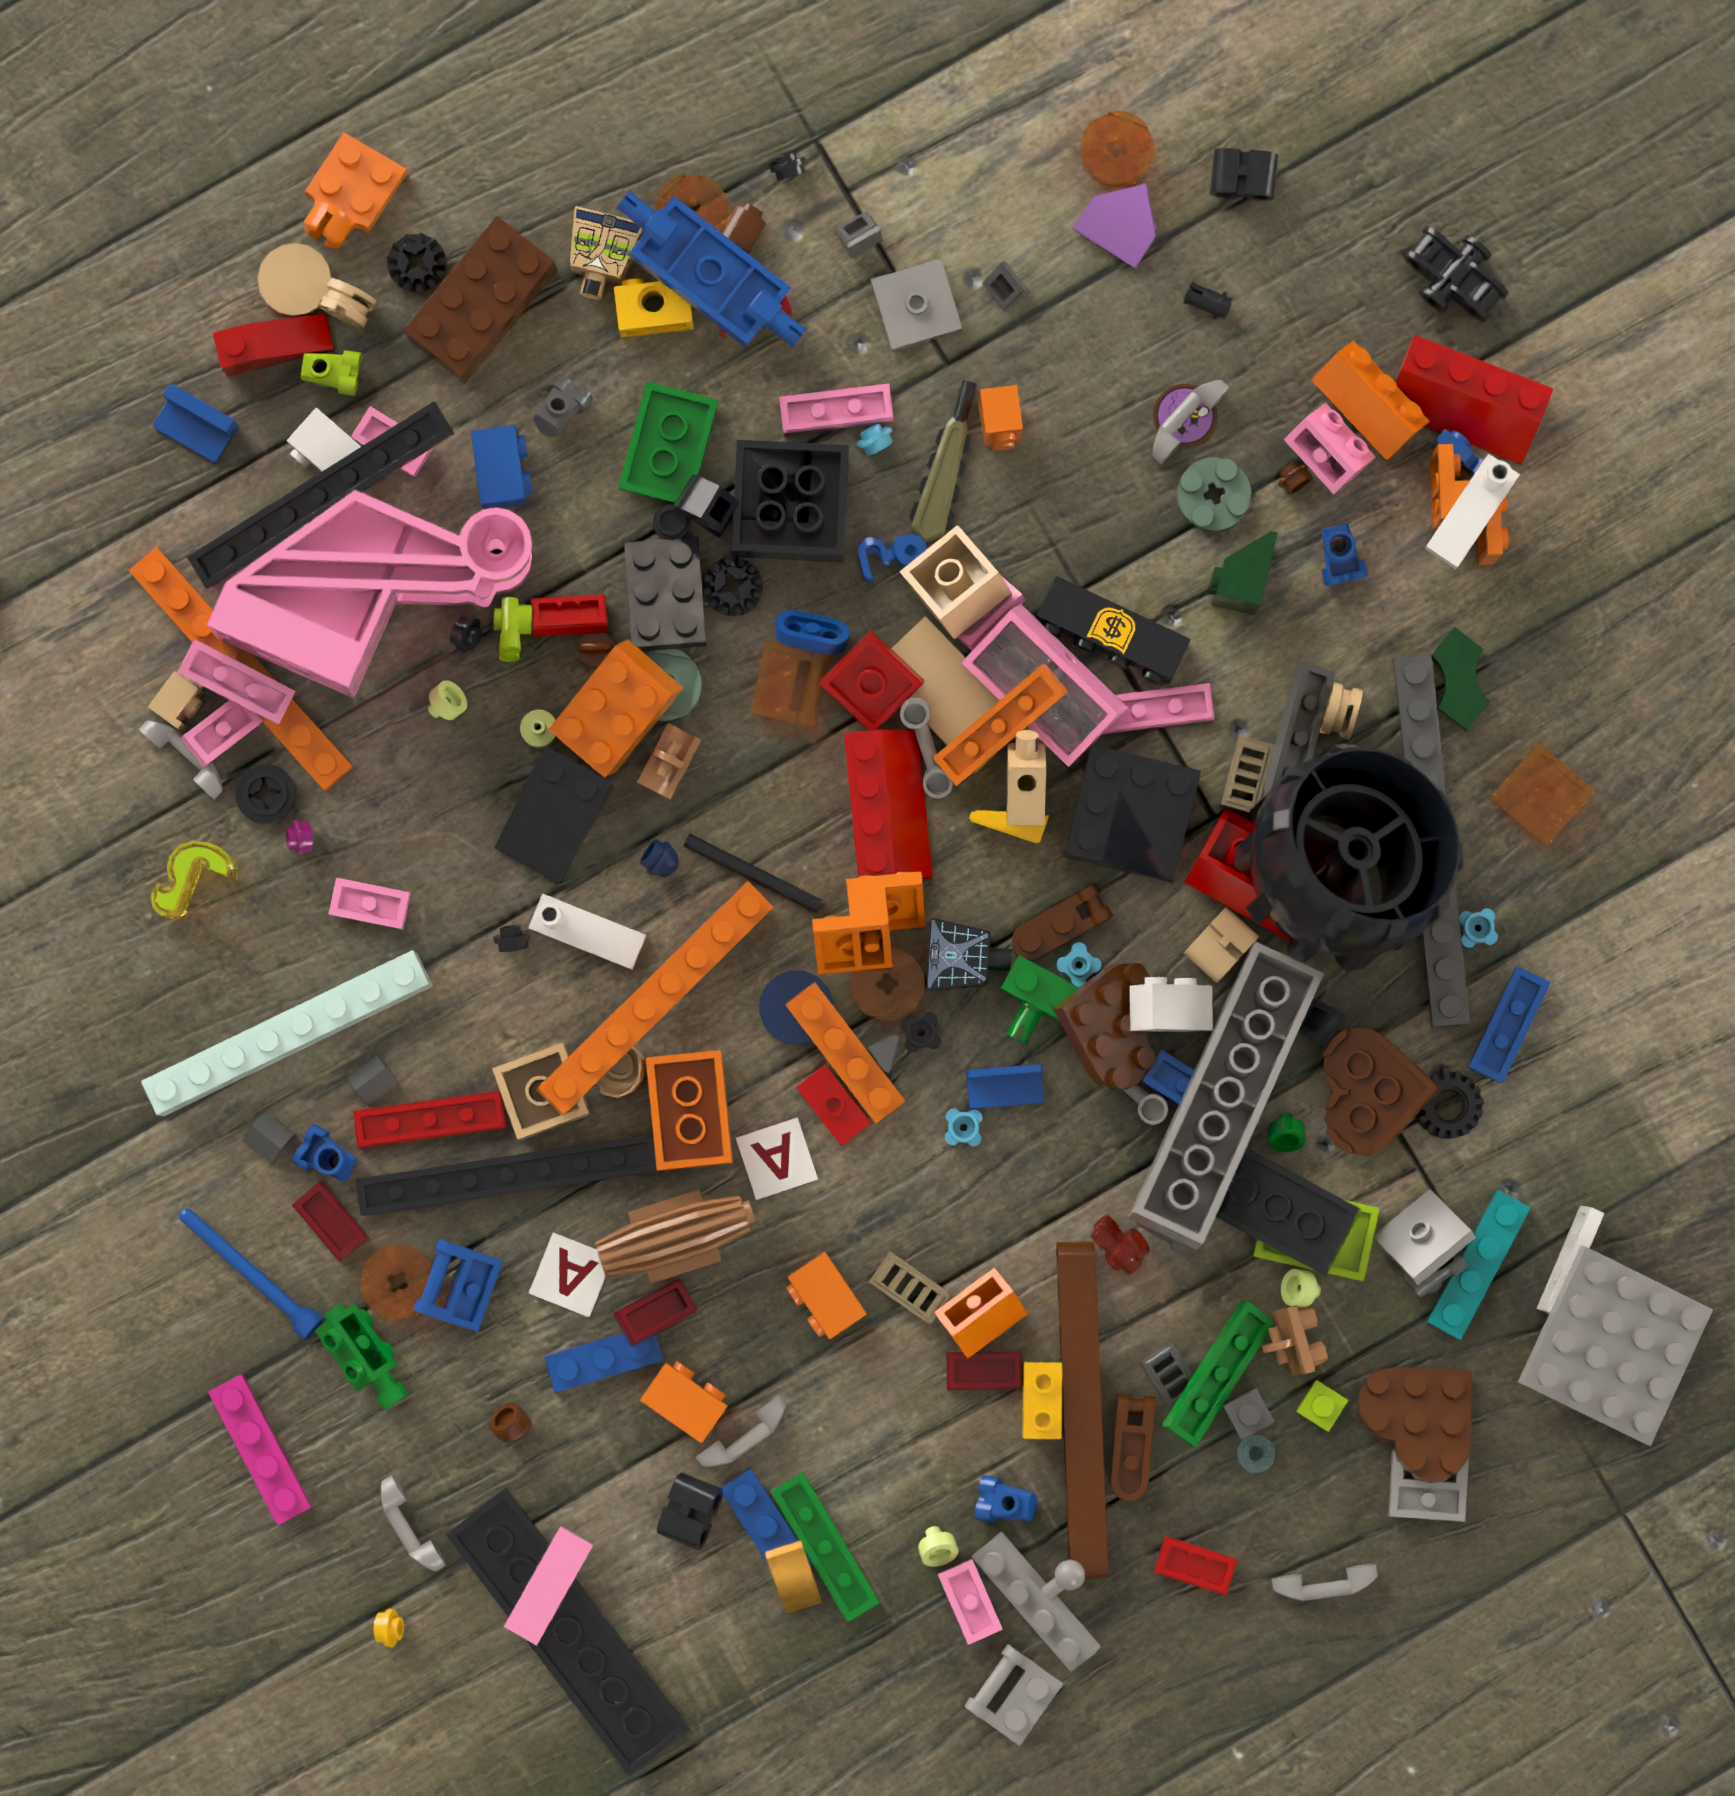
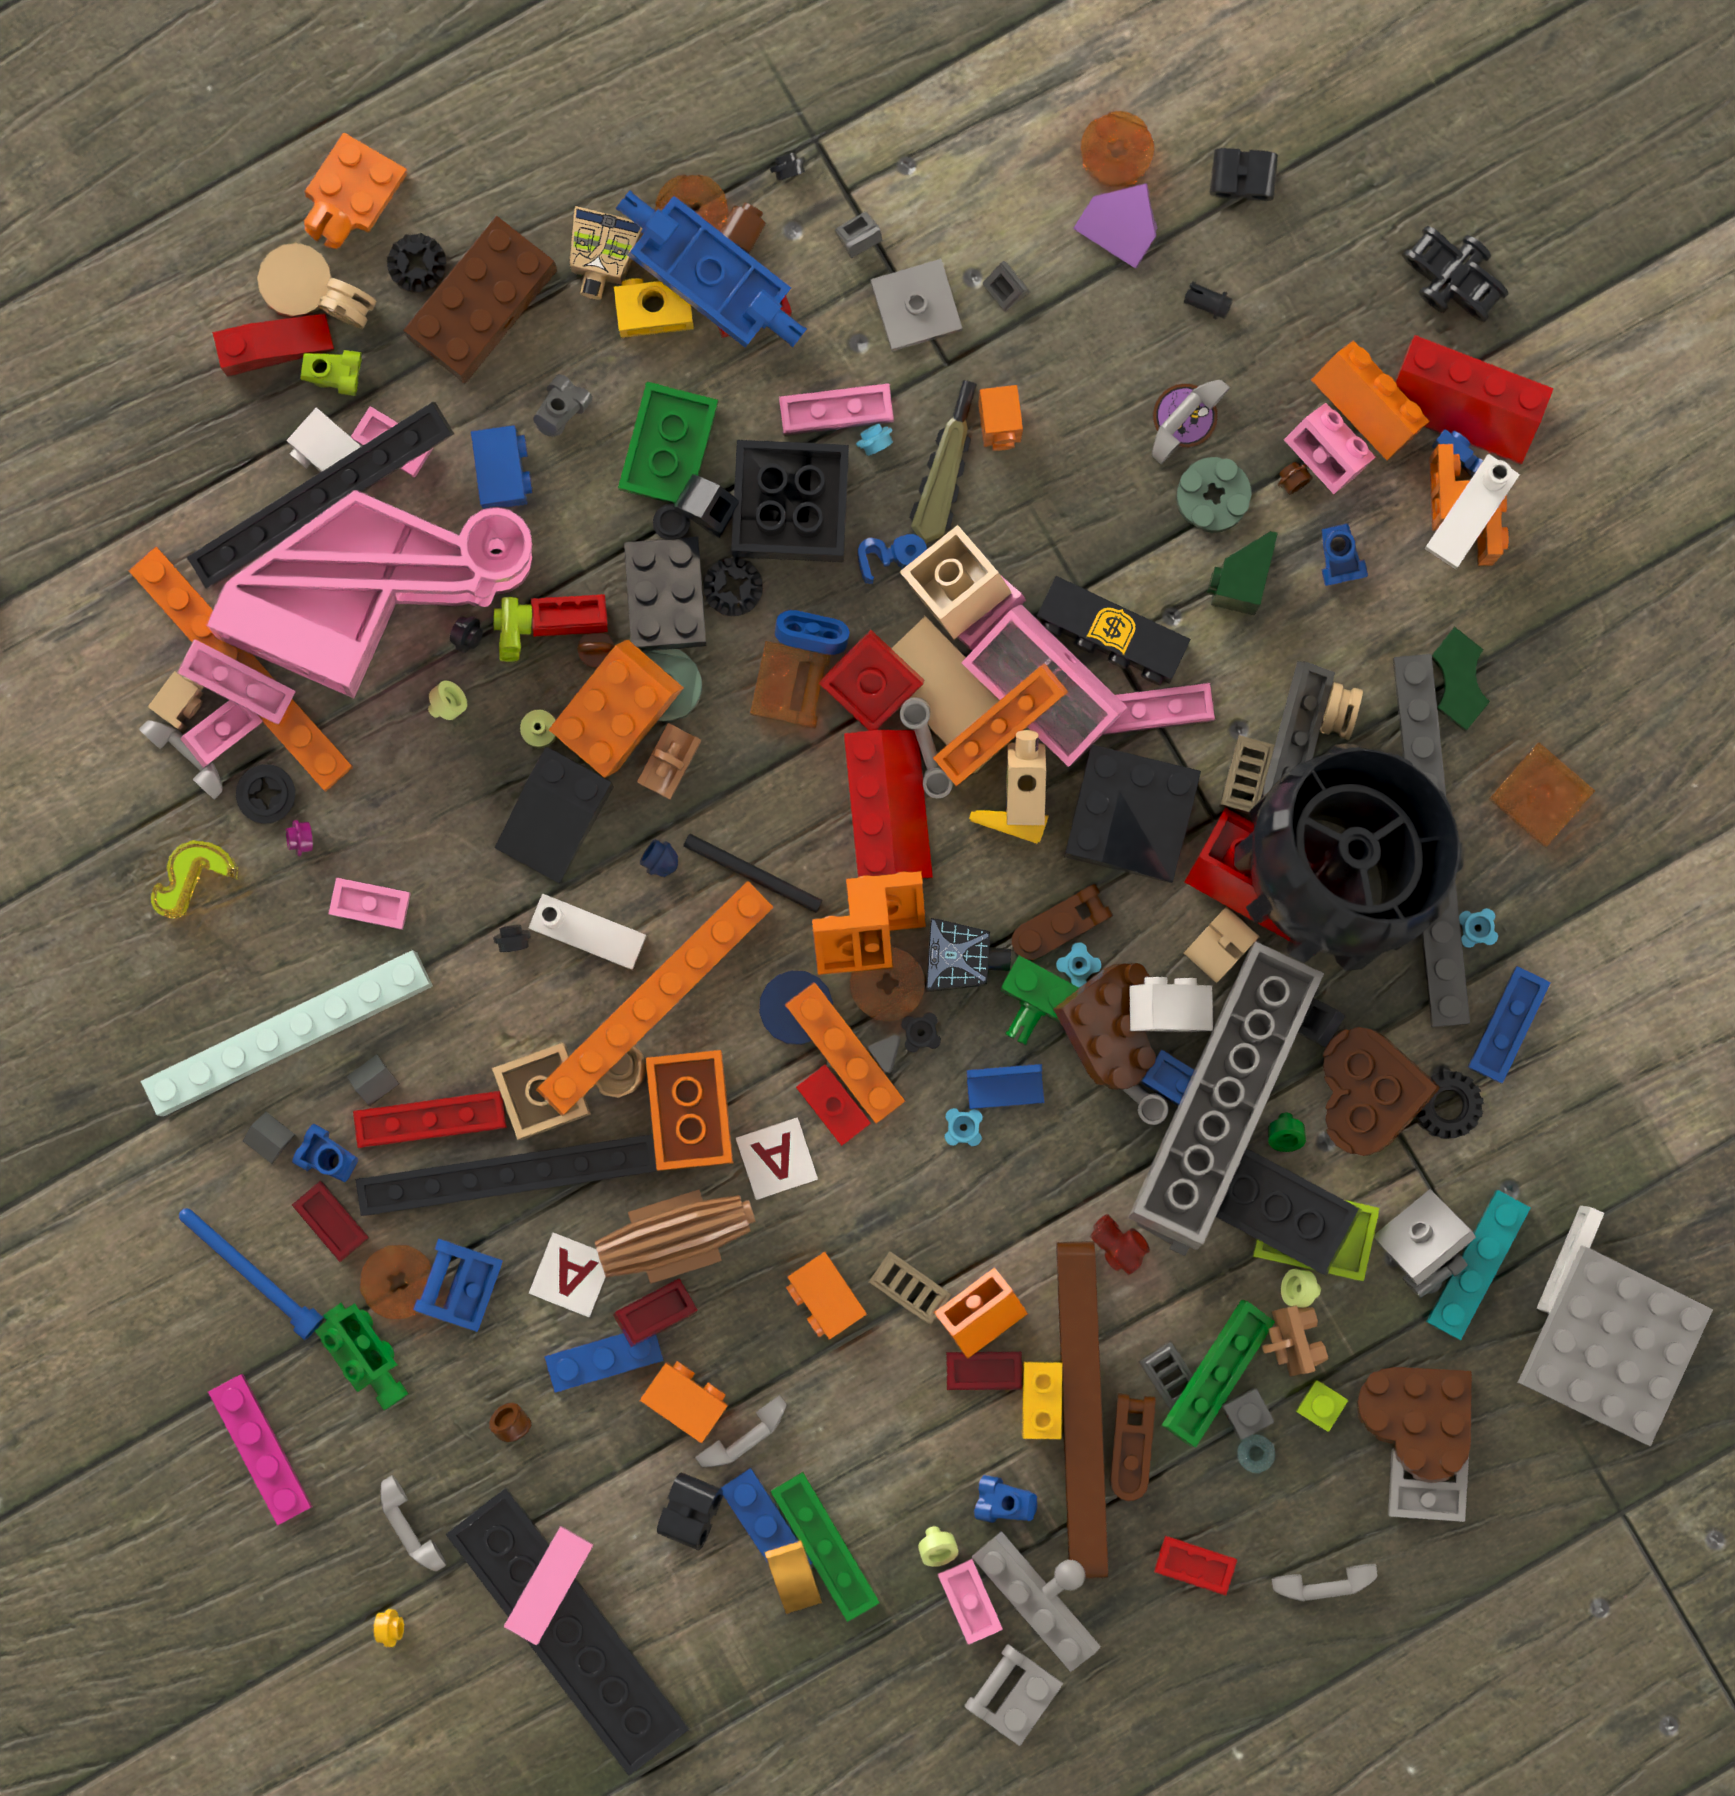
(195, 424): blue panel -> none

